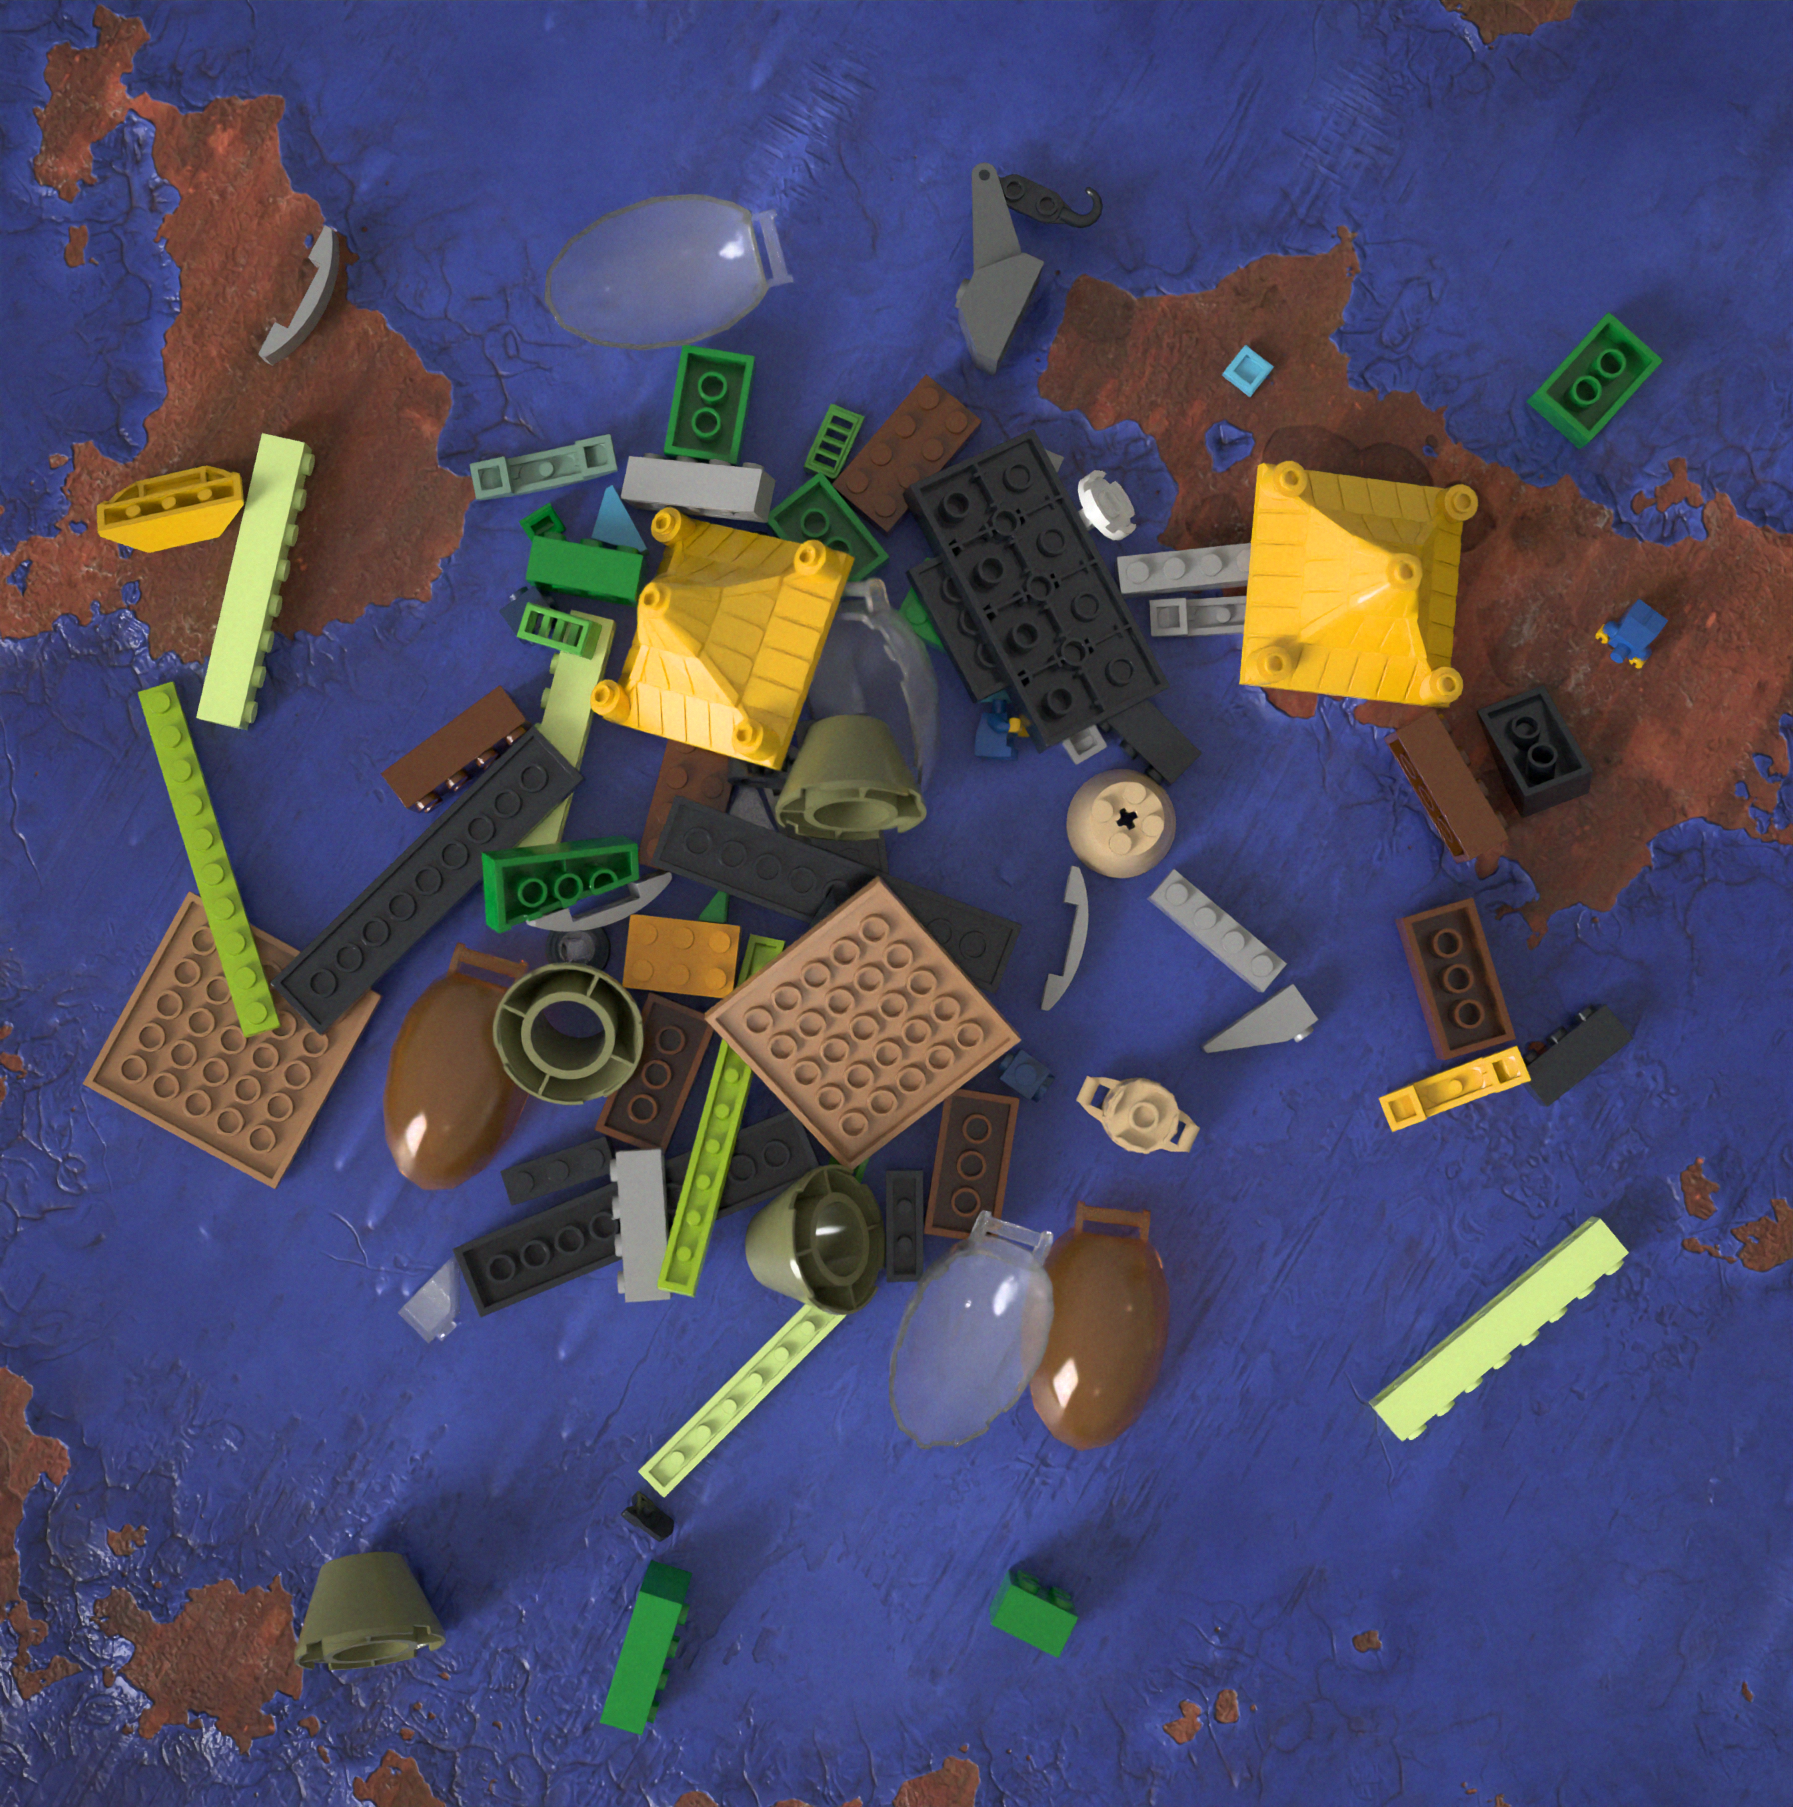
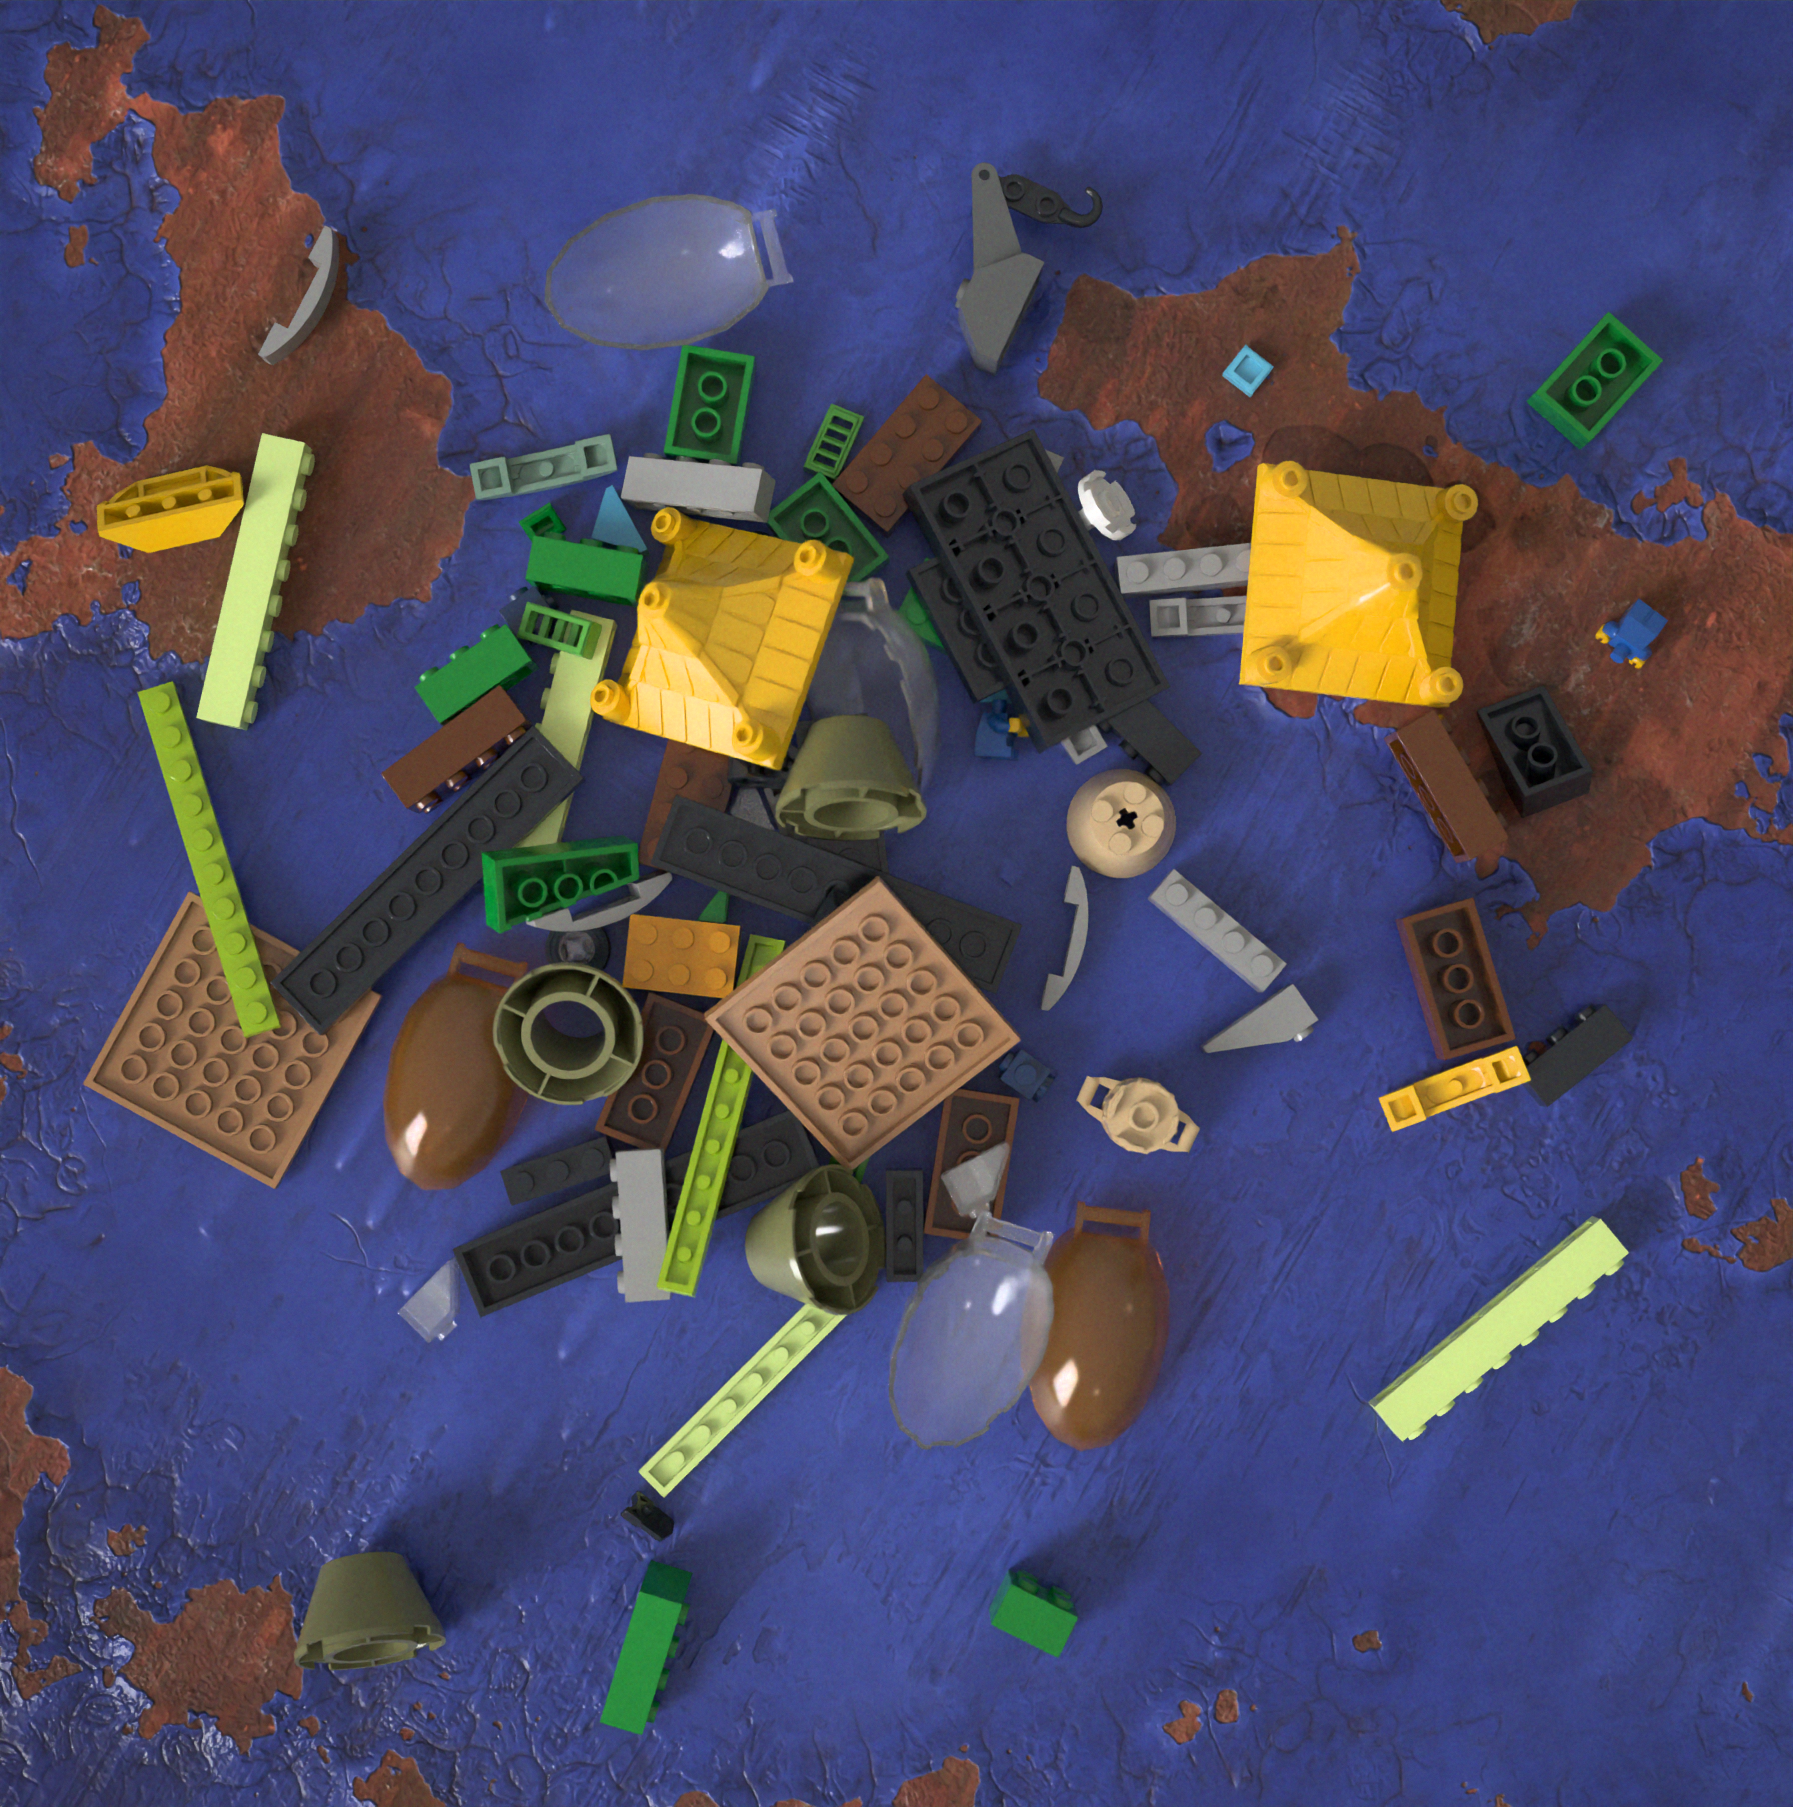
(475, 673): none -> green brick
(977, 1180): none -> clear slope

